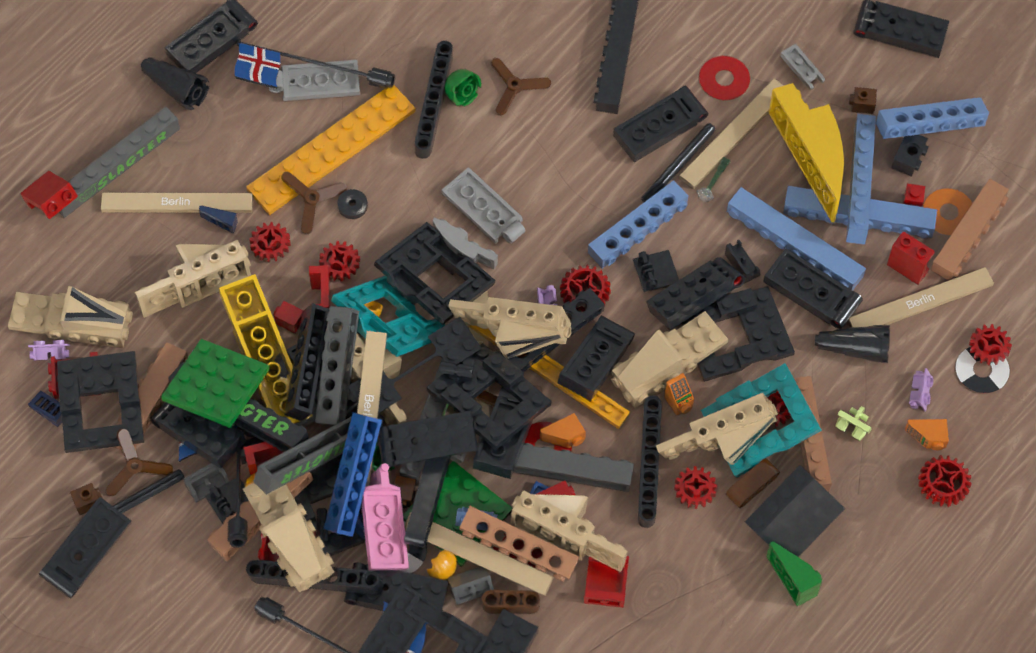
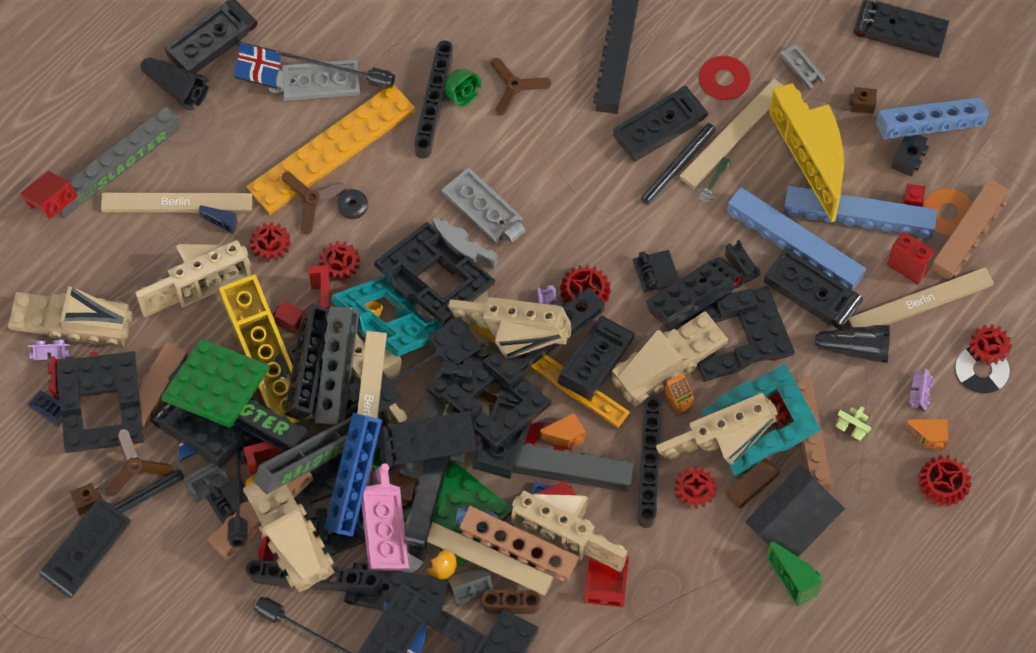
(627, 226): medium blue brick -> none
(861, 179): medium blue brick -> none

